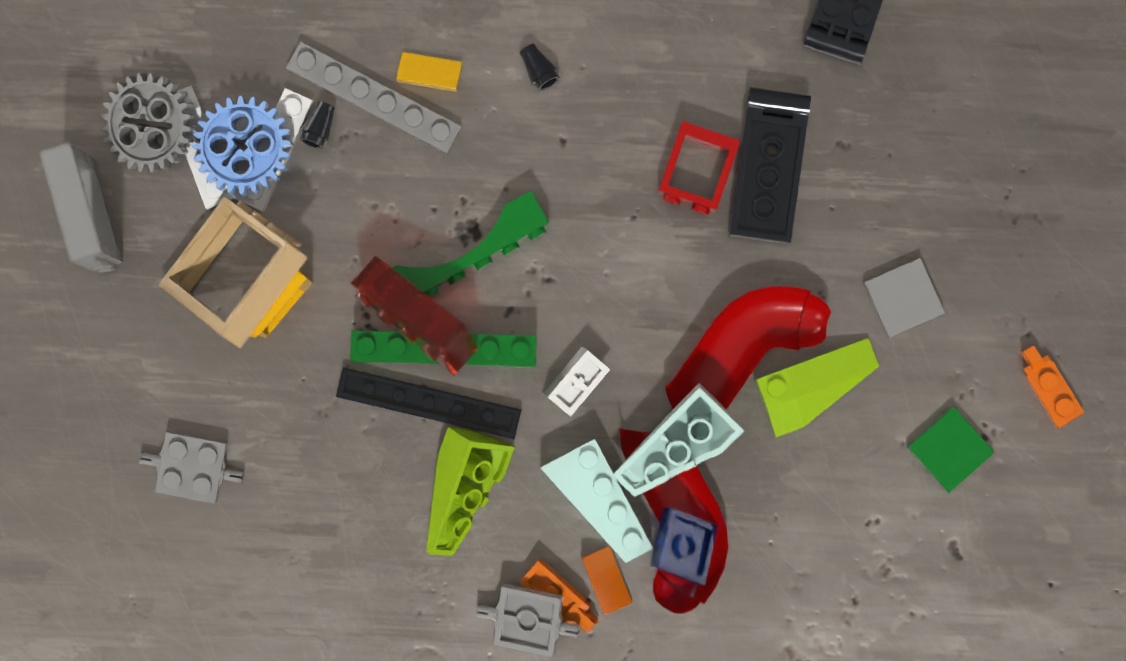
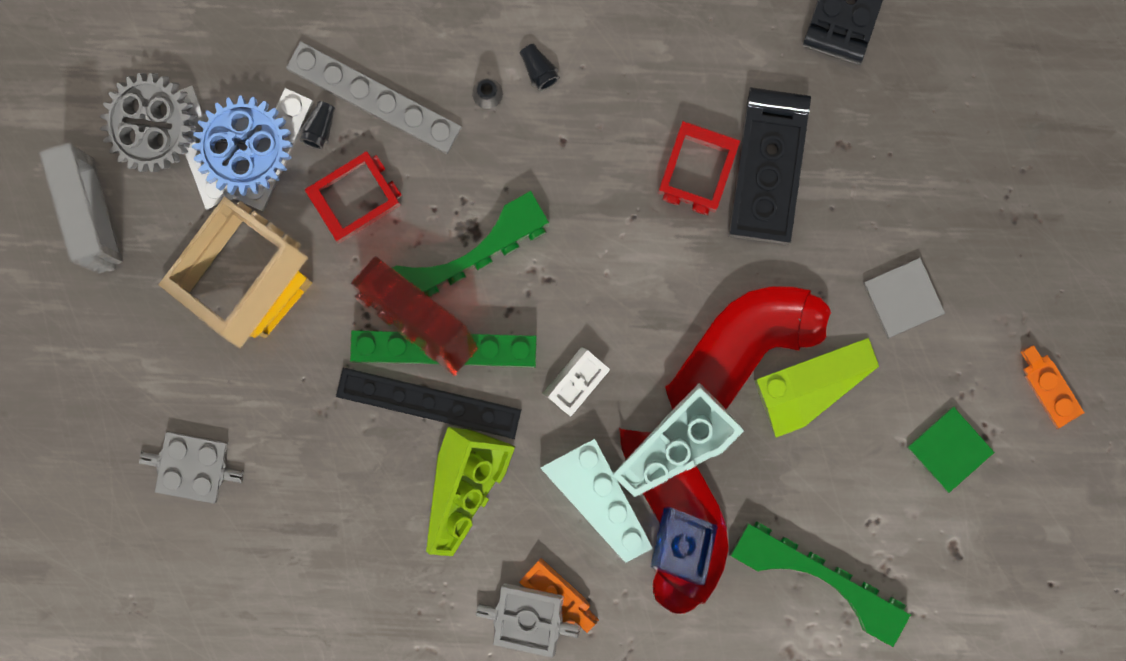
(327, 214): none -> red window
(429, 72): yellow slope -> none
(491, 100): none -> black cone
(606, 580): orange slope -> none
(875, 615): none -> green arch

